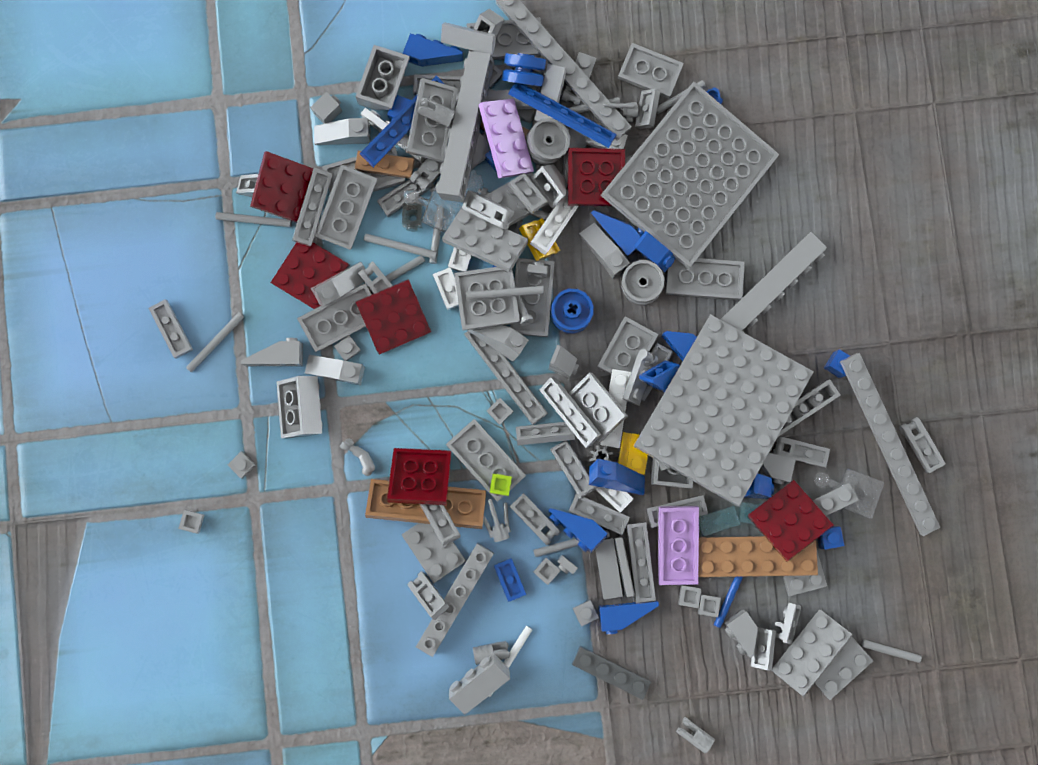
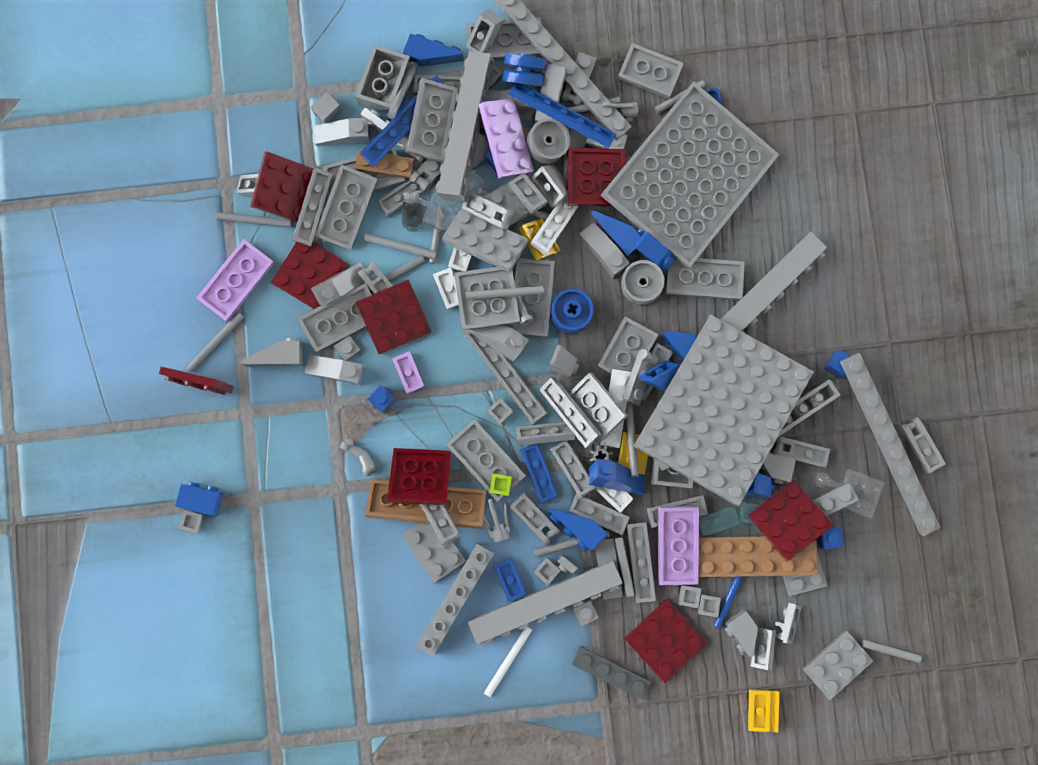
(170, 329): light grey plate -> none
(195, 381): none -> dark red plate
(199, 499): none -> blue brick
(235, 280): none -> lavender plate
(241, 464): light grey plate -> none
(299, 406): light grey slope -> none
(382, 399): none -> blue brick
(402, 91): none -> light grey bar
(408, 372): none -> lavender plate
(428, 595): light grey plate -> none
(435, 111): light grey hinge -> none
(468, 38): light grey tile -> none
(479, 683): light grey brick -> none
(500, 649): light grey hinge -> none
(537, 269): light grey plate -> none
(539, 473): none -> blue tile
(544, 602): none -> light grey brick
(619, 616): blue slope -> none
(632, 440): none -> light grey bar
(647, 108): light grey plate -> none
(665, 640): none -> dark red plate
(698, 737): light grey hinge -> none
(763, 710): none -> yellow plate
(811, 652): light grey plate -> none

